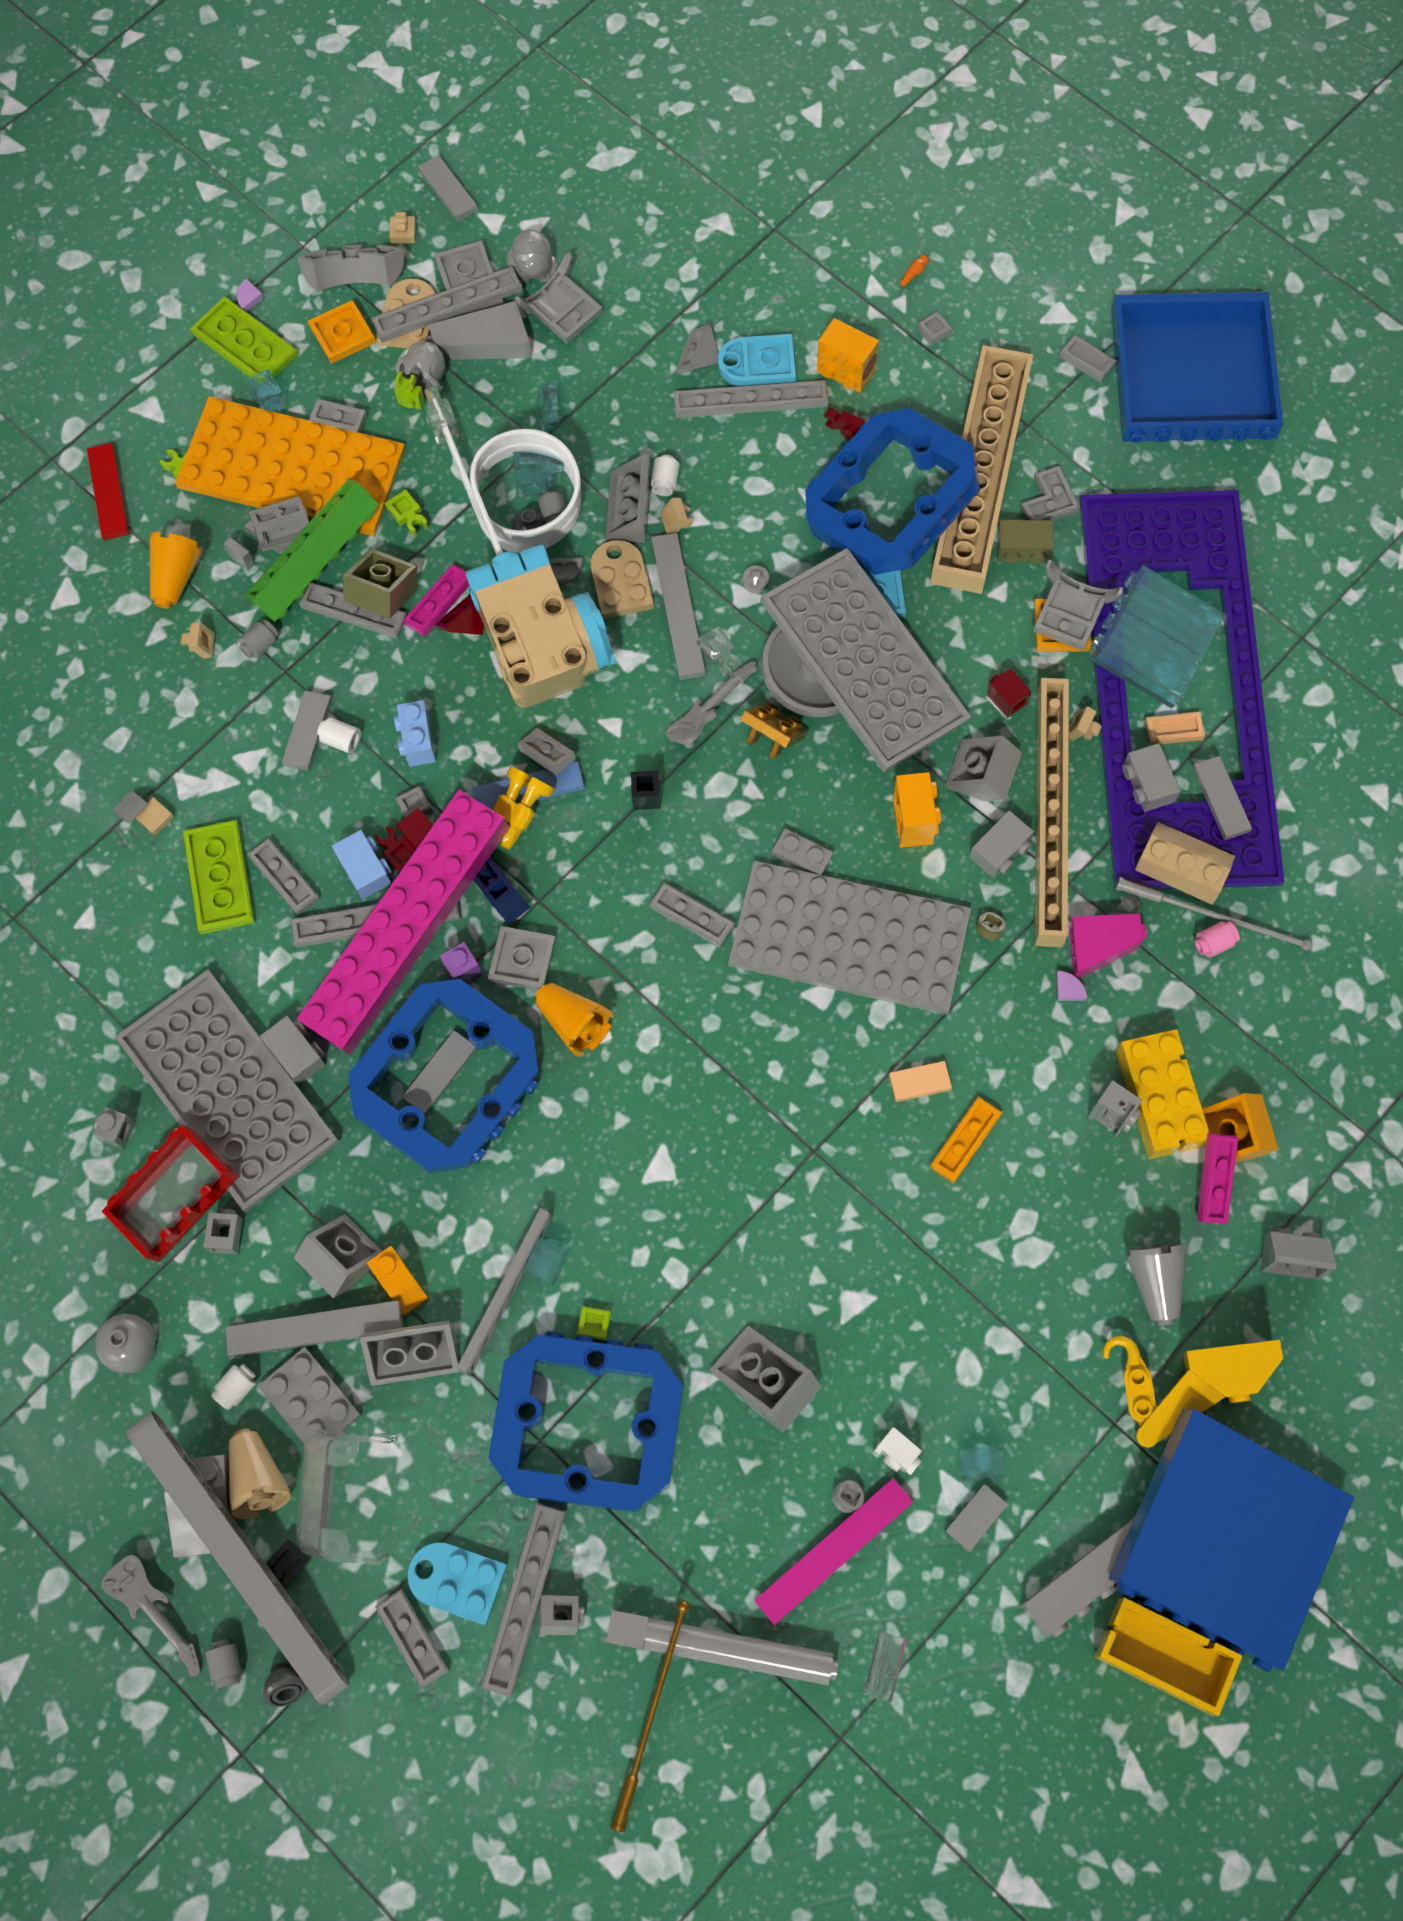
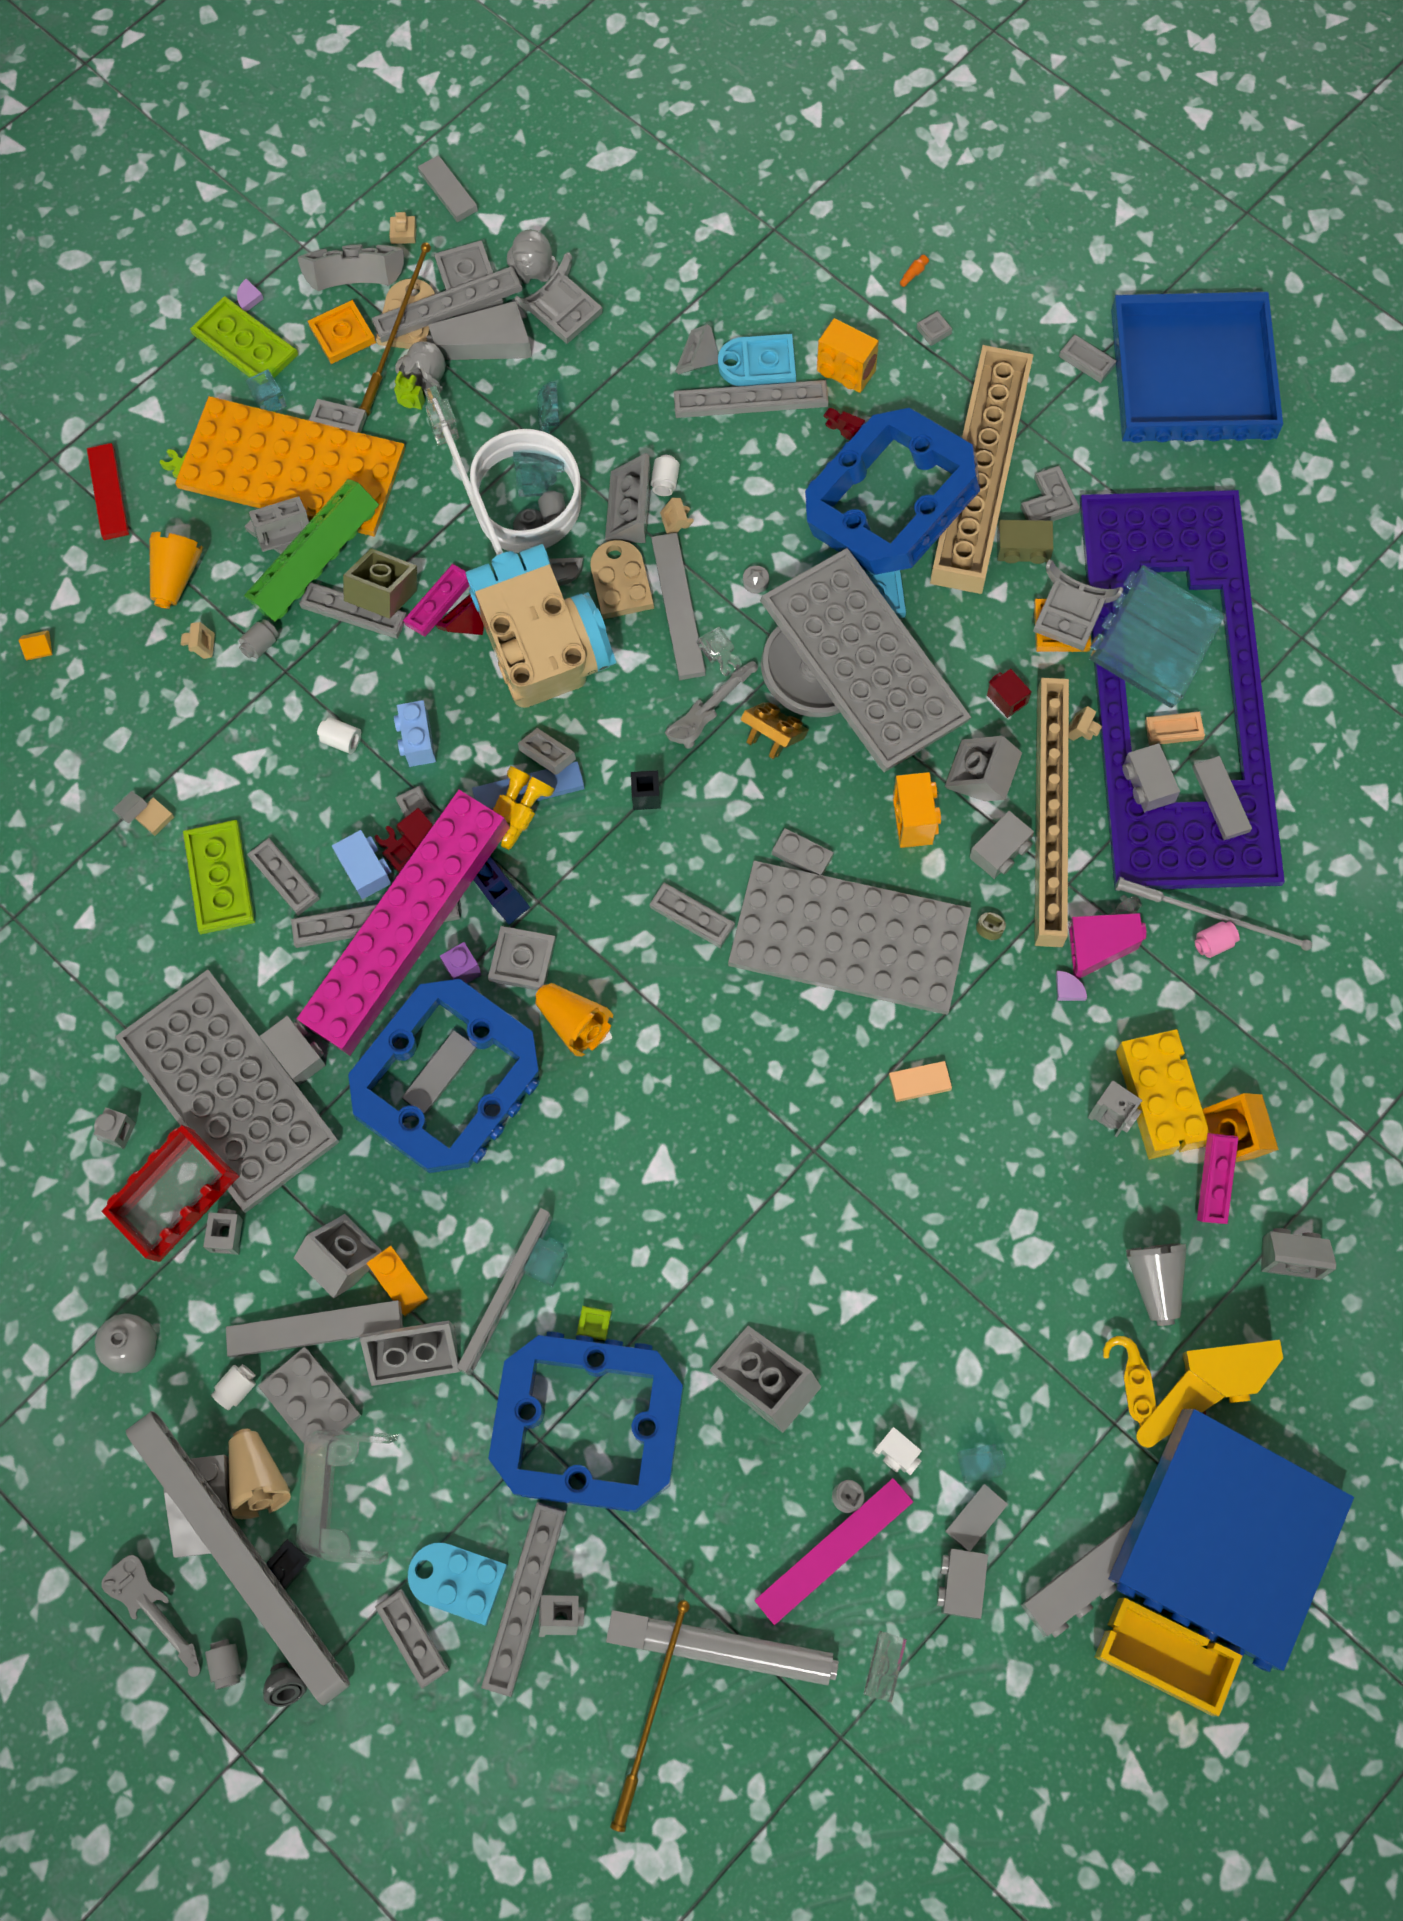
(36, 645): none -> light orange slope
(239, 553): light grey tile -> none
(304, 736): light grey tile -> none
(377, 377): none -> pearl gold piece
(406, 510): lime plate -> none
(963, 1583): none -> light grey brick
(966, 1140): light orange tile -> none
(1185, 863): tan slope -> none

